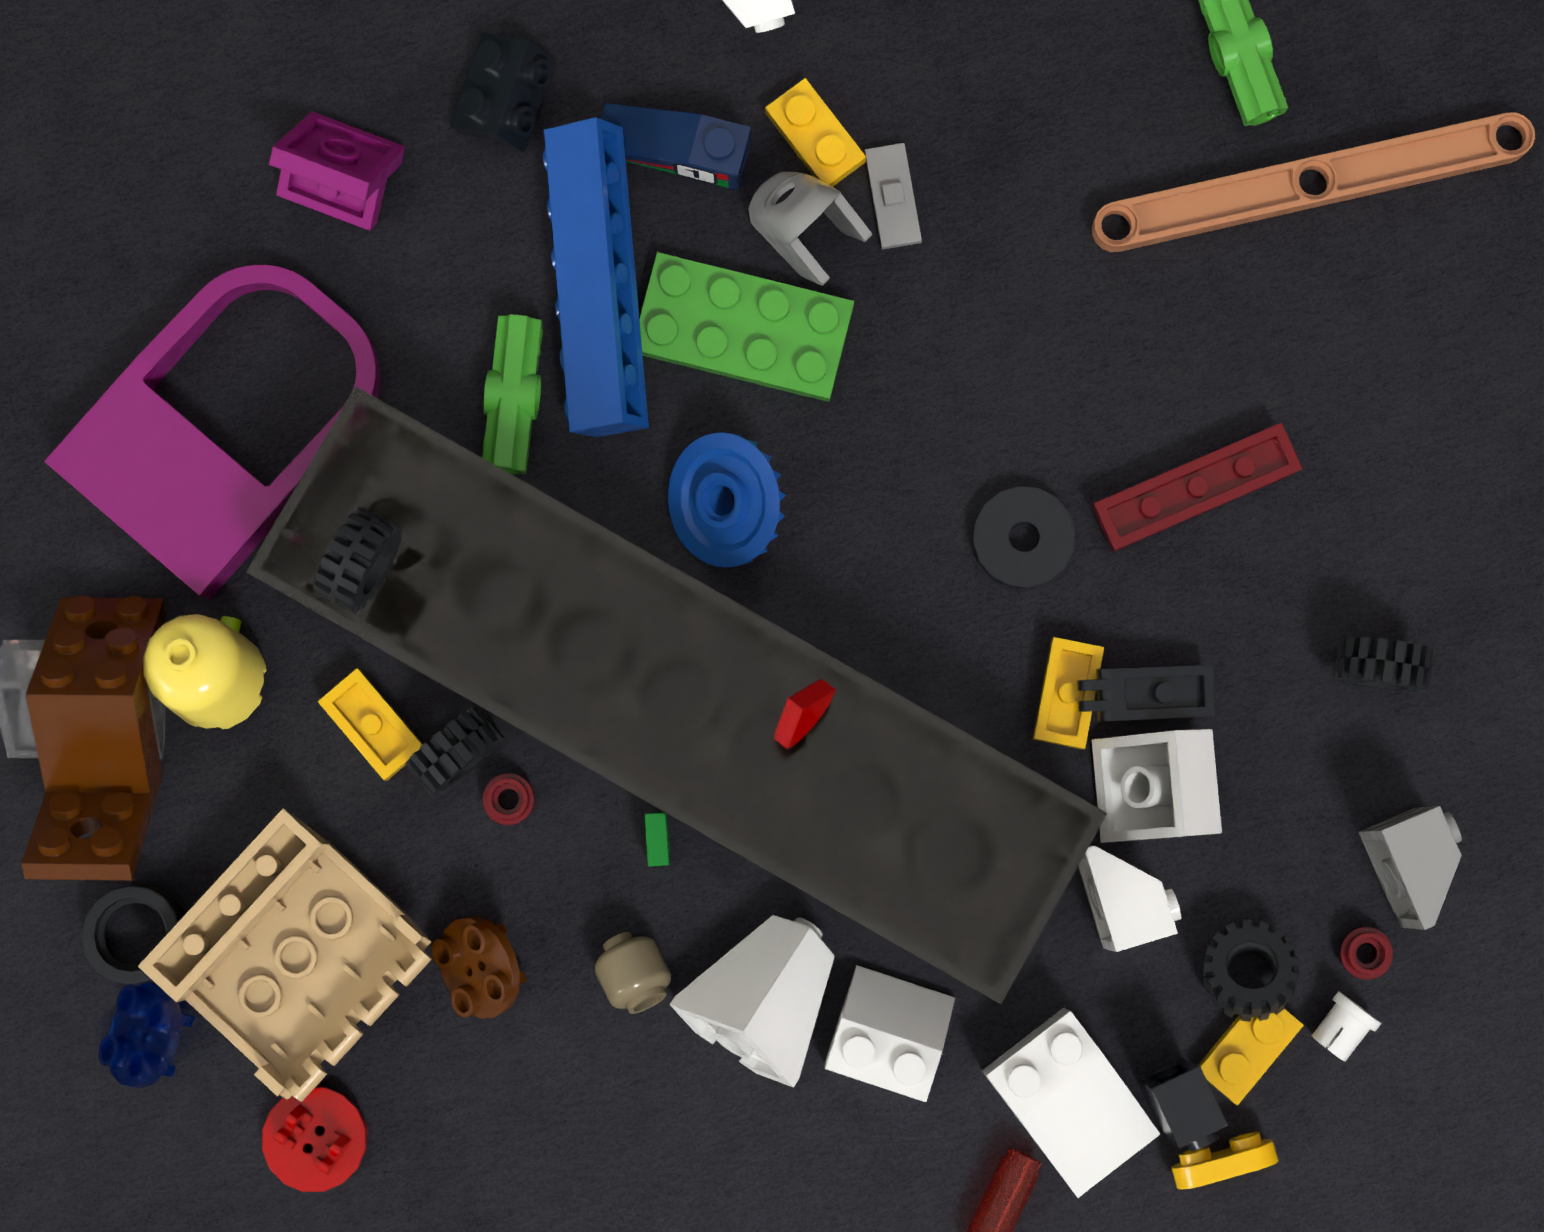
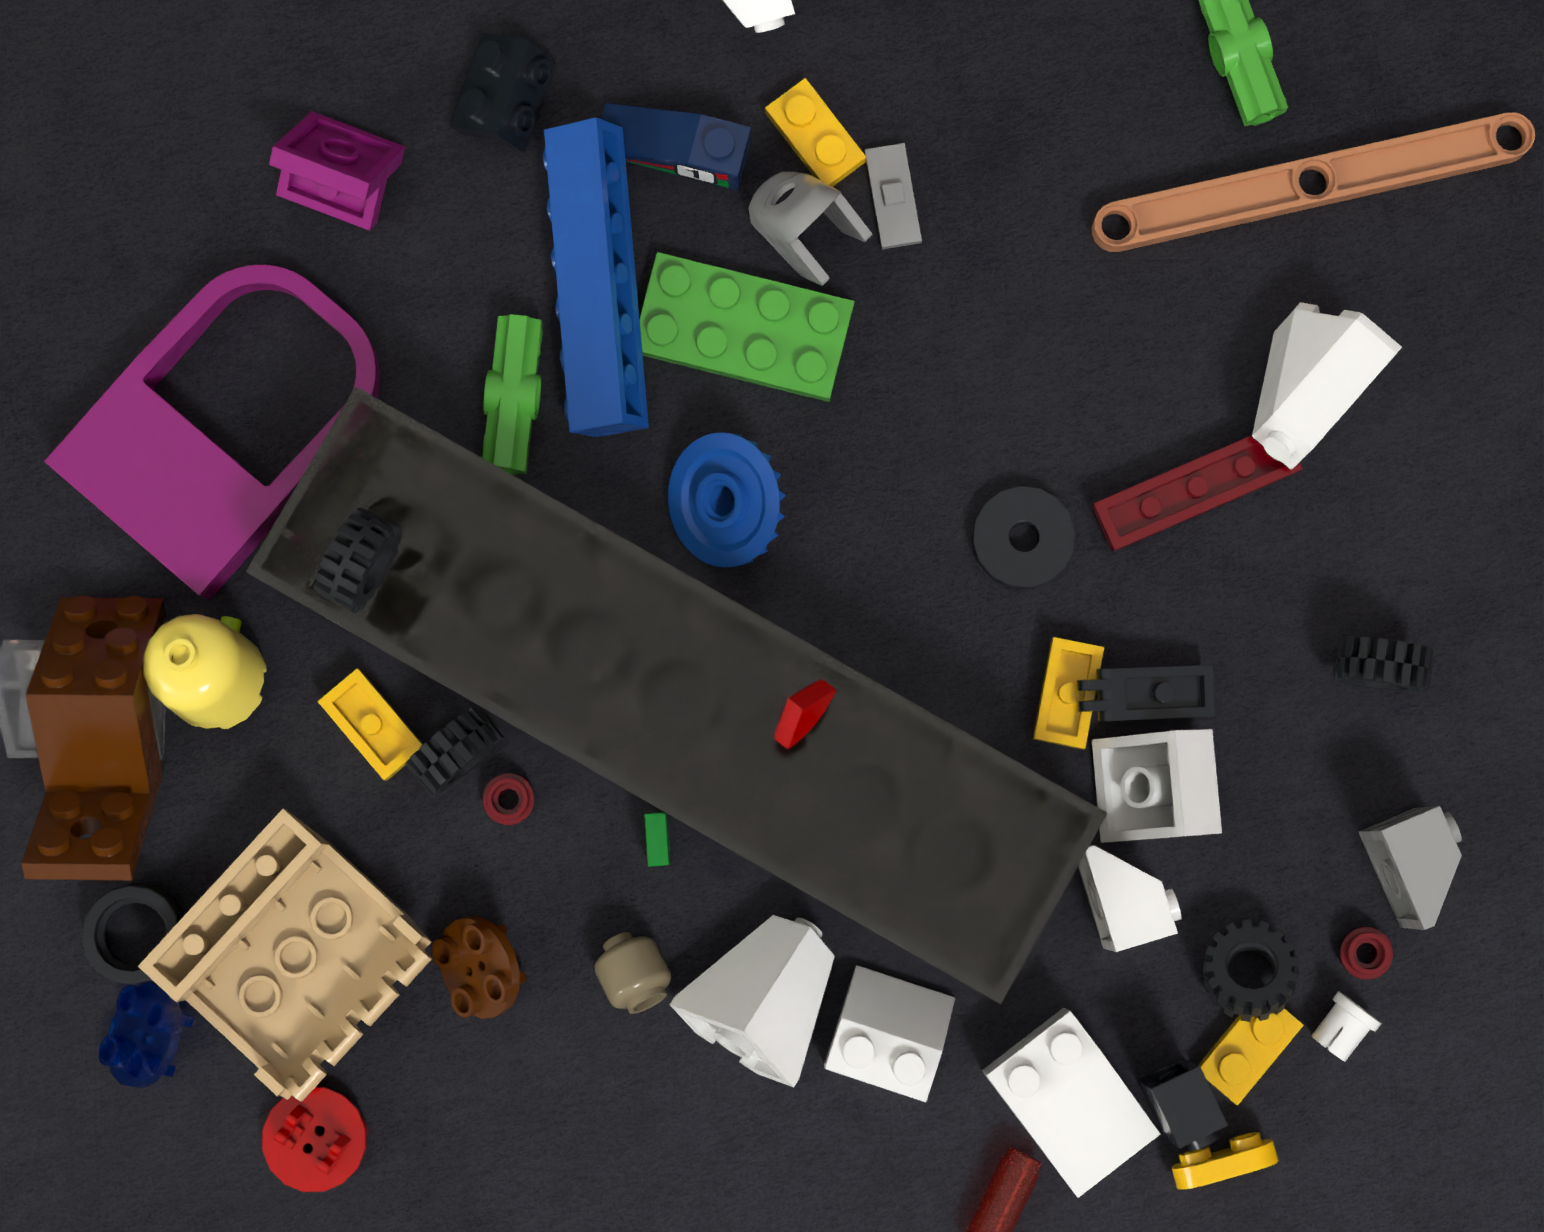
(1314, 376): none -> white slope

